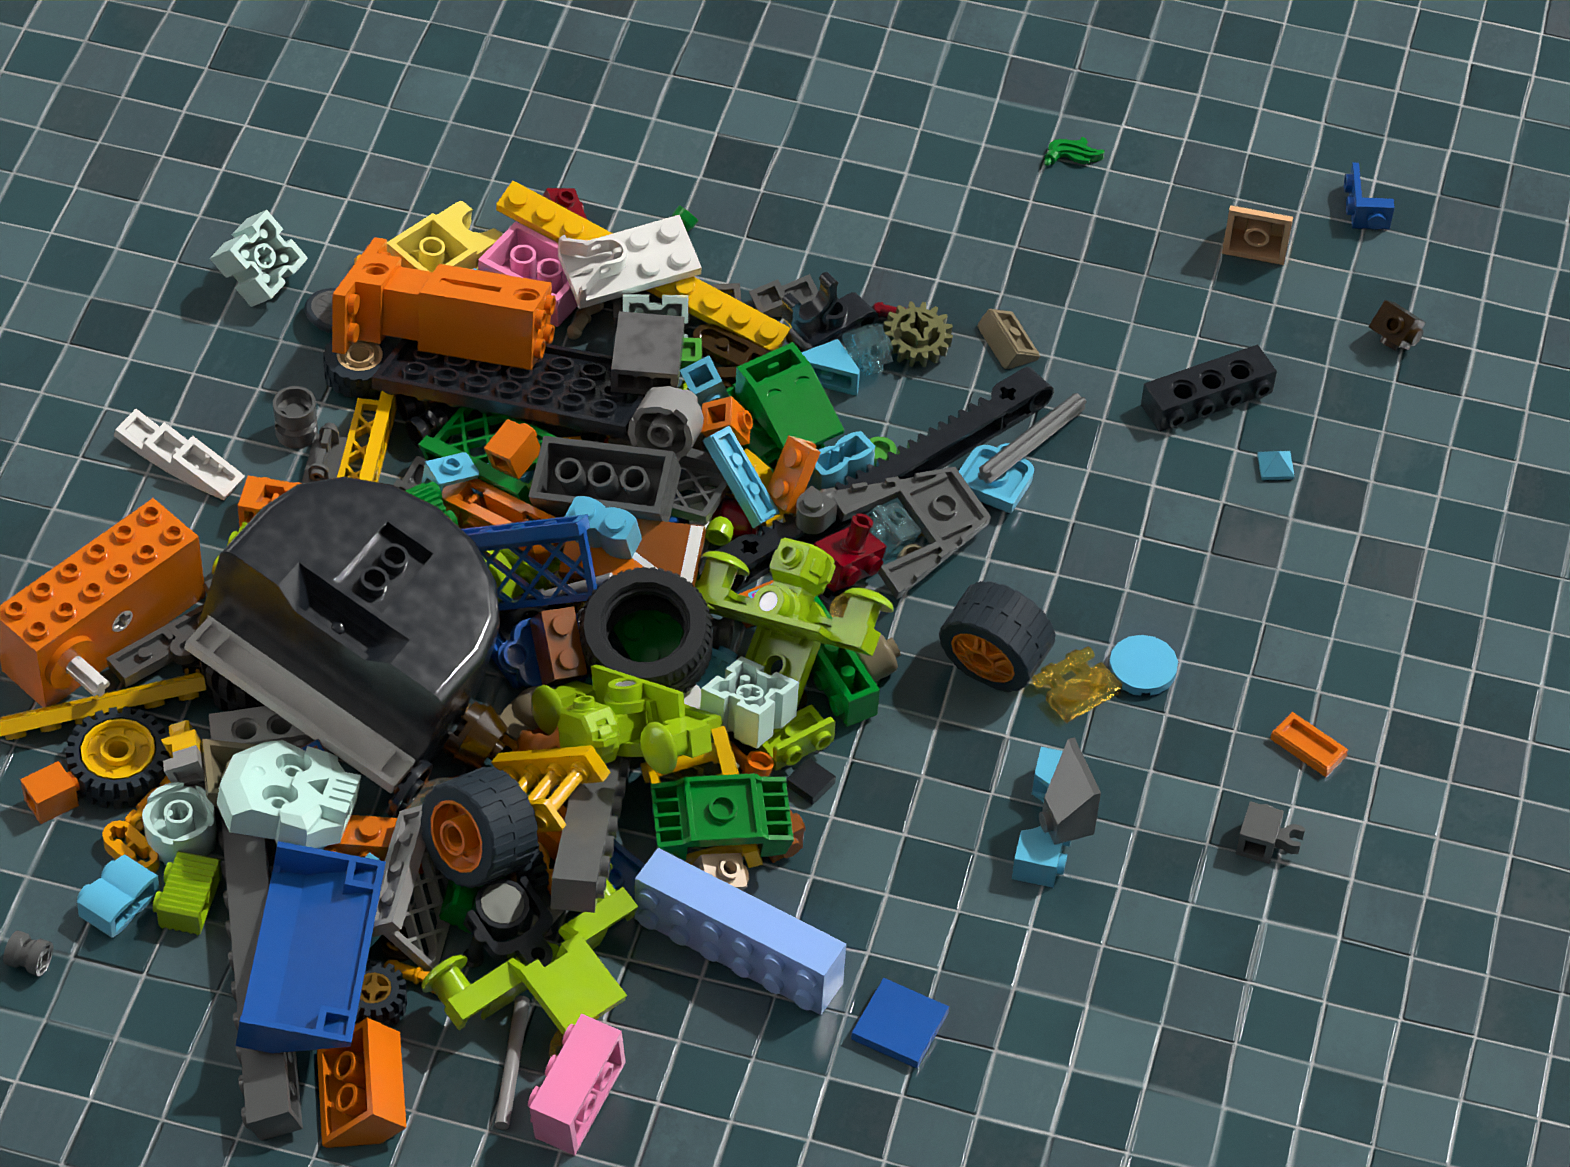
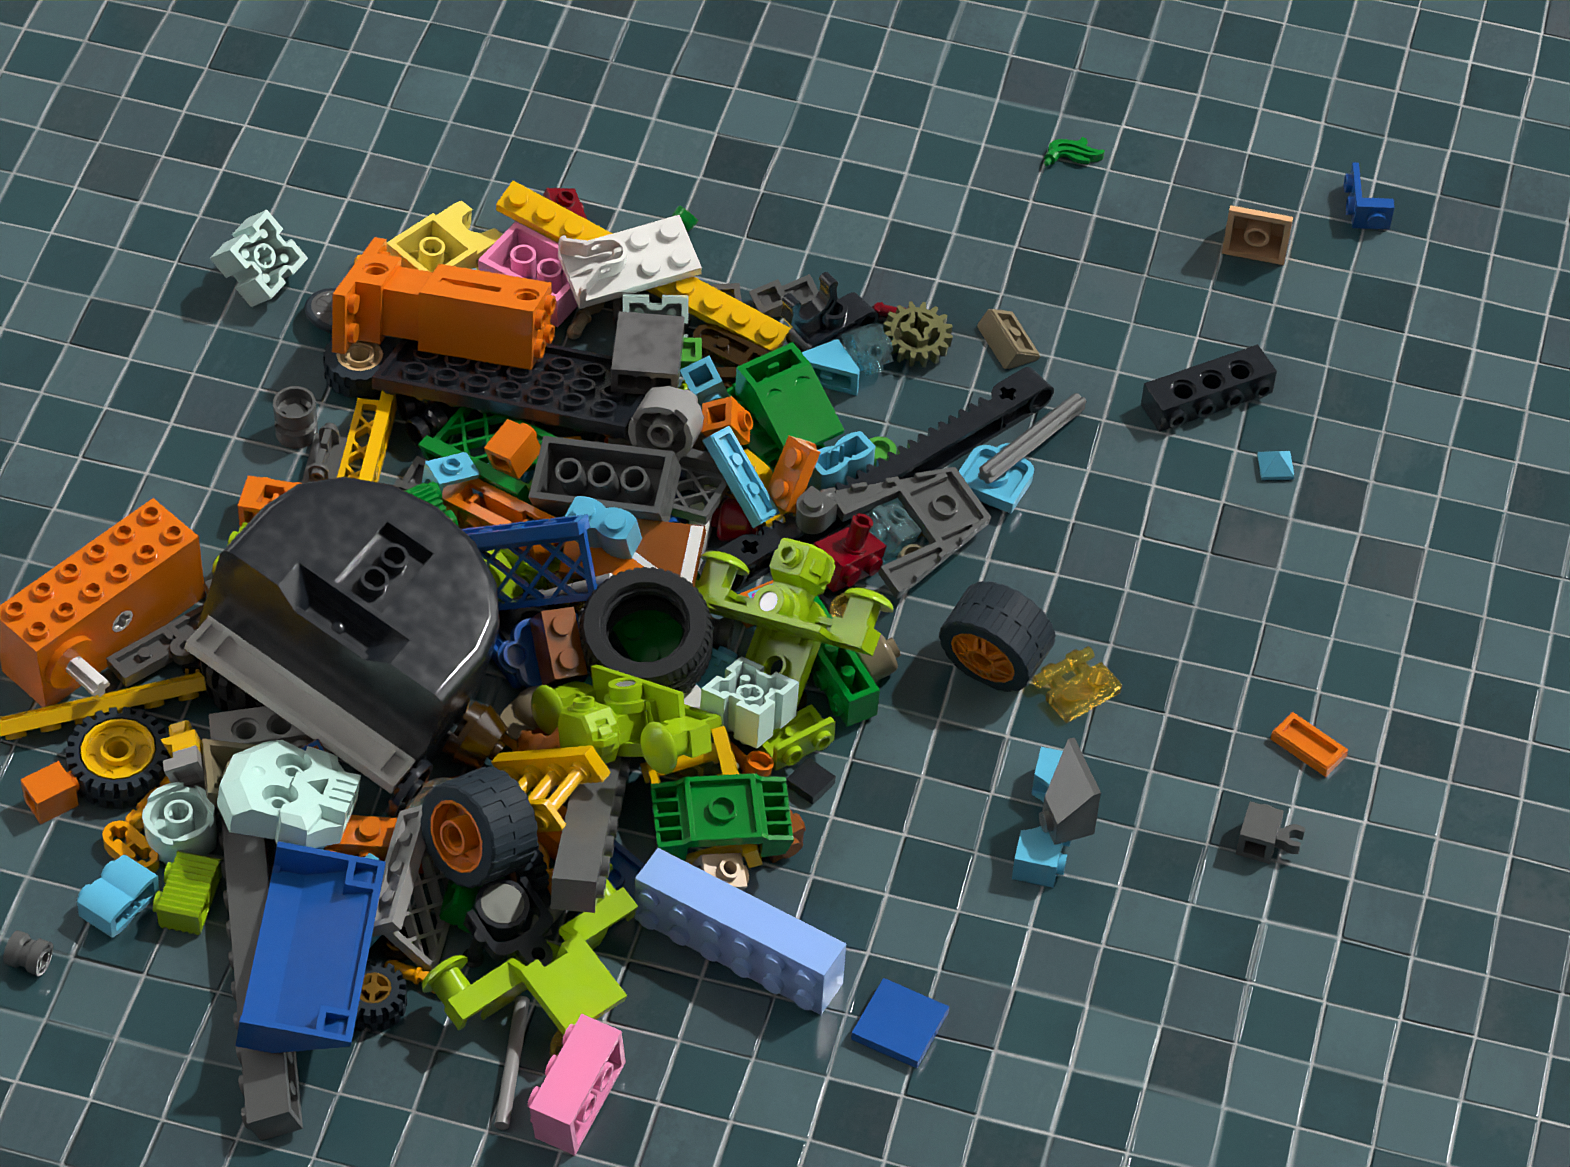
(180, 457): white slope -> none
(362, 1088): orange slope -> none
(719, 531): lime hinge -> none
(1143, 664): medium azure tile -> none
(1397, 326): dark brown brick -> none

